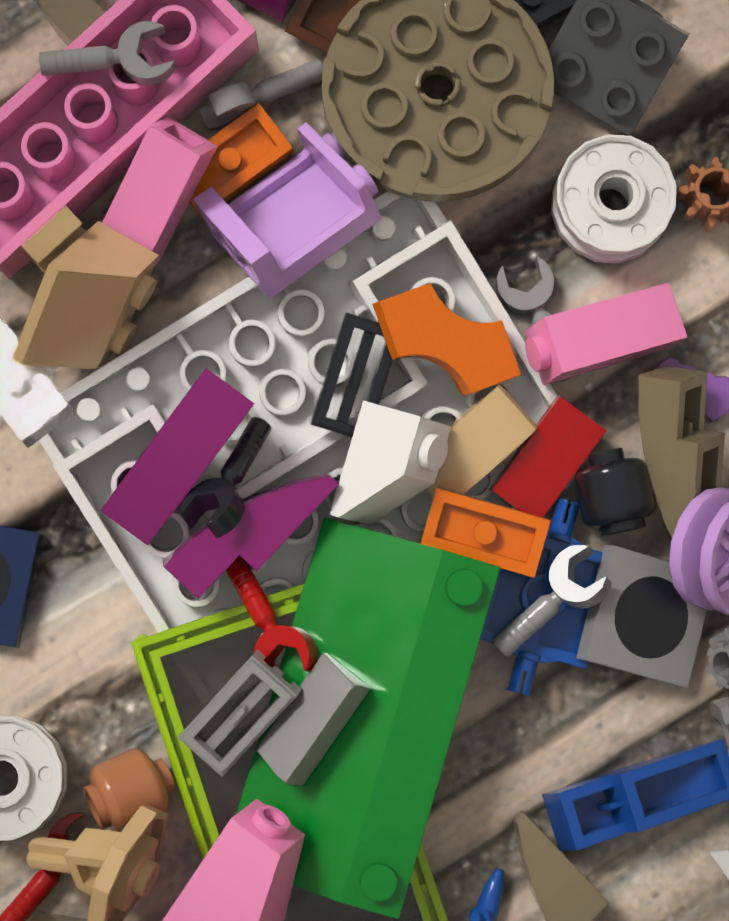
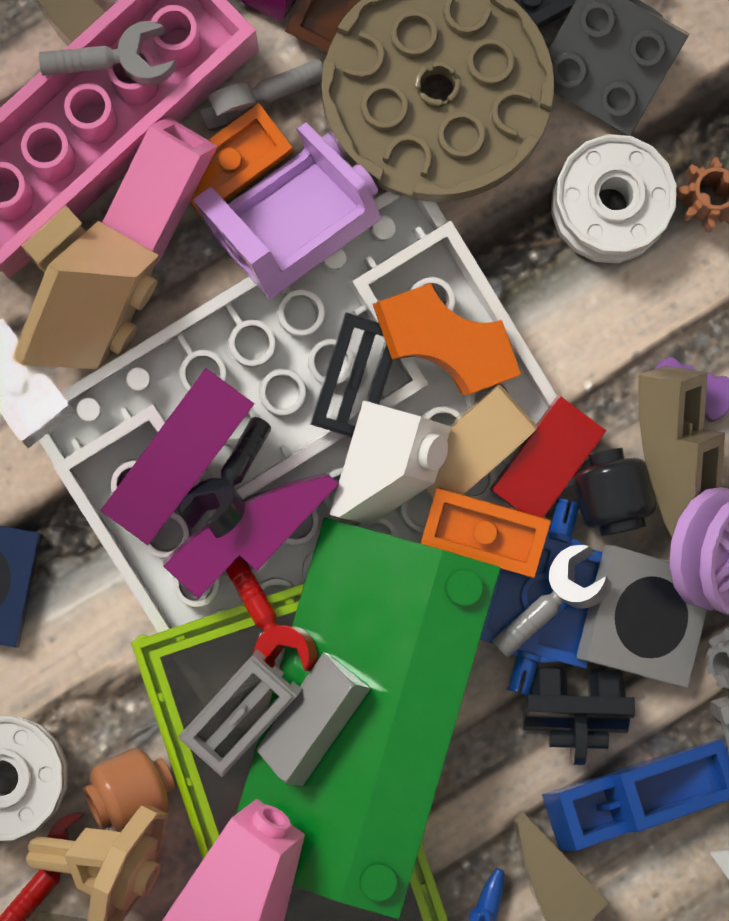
(527, 302): light grey piece -> none
(578, 720): none -> black hips
(604, 334): bright pink brick -> none

